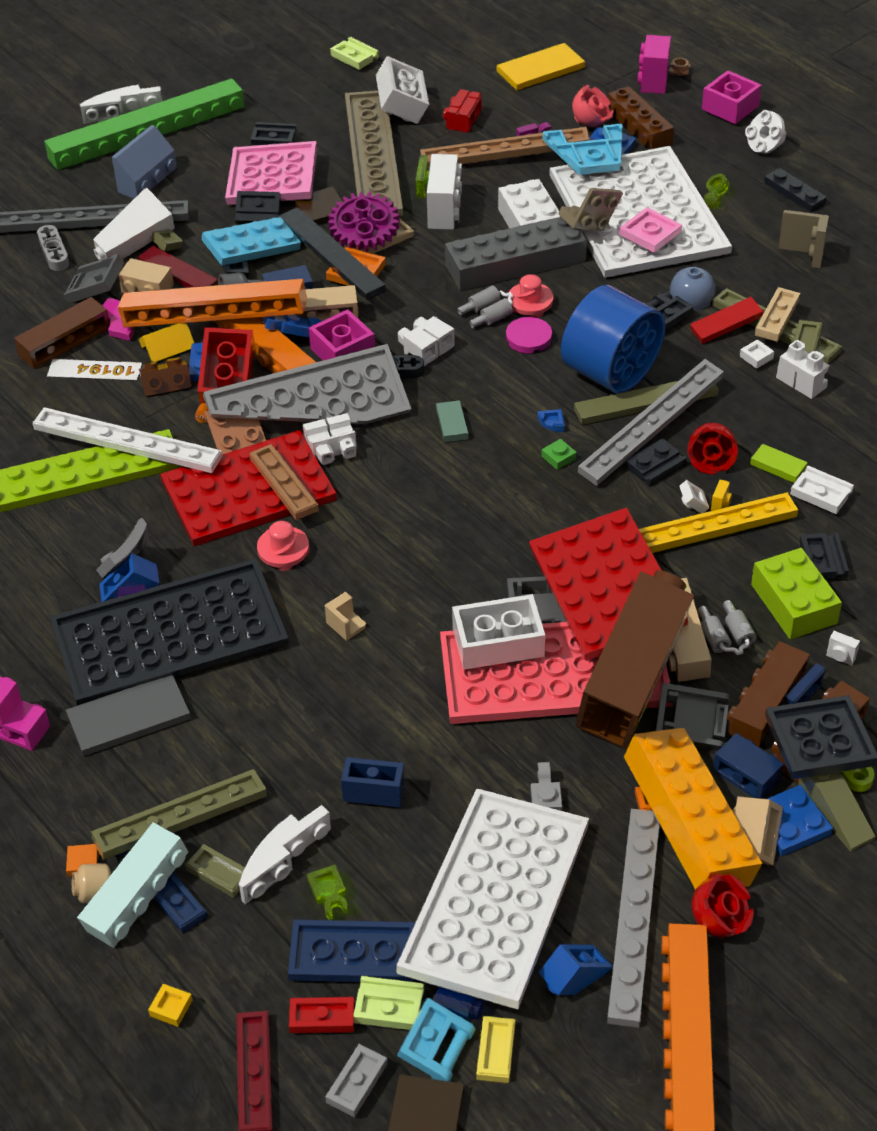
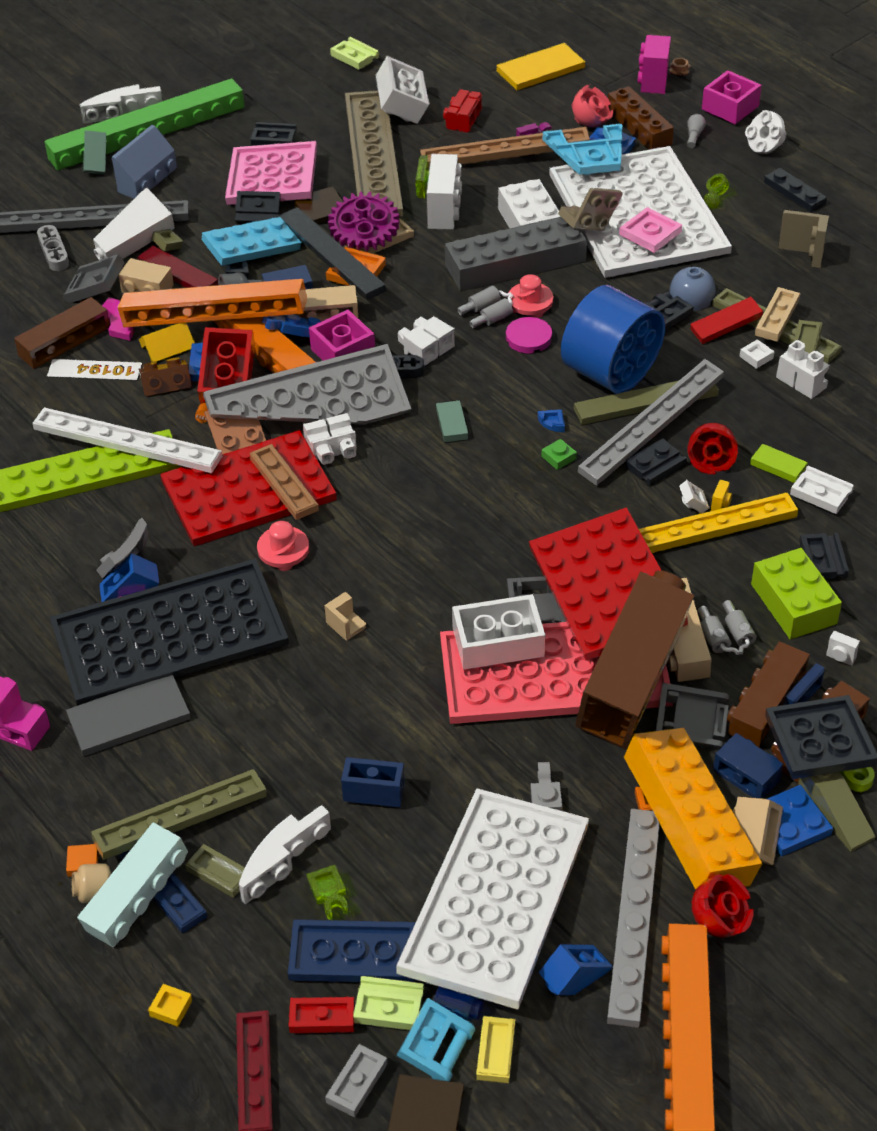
(94, 152): none -> sand green tile
(696, 125): none -> light grey piece

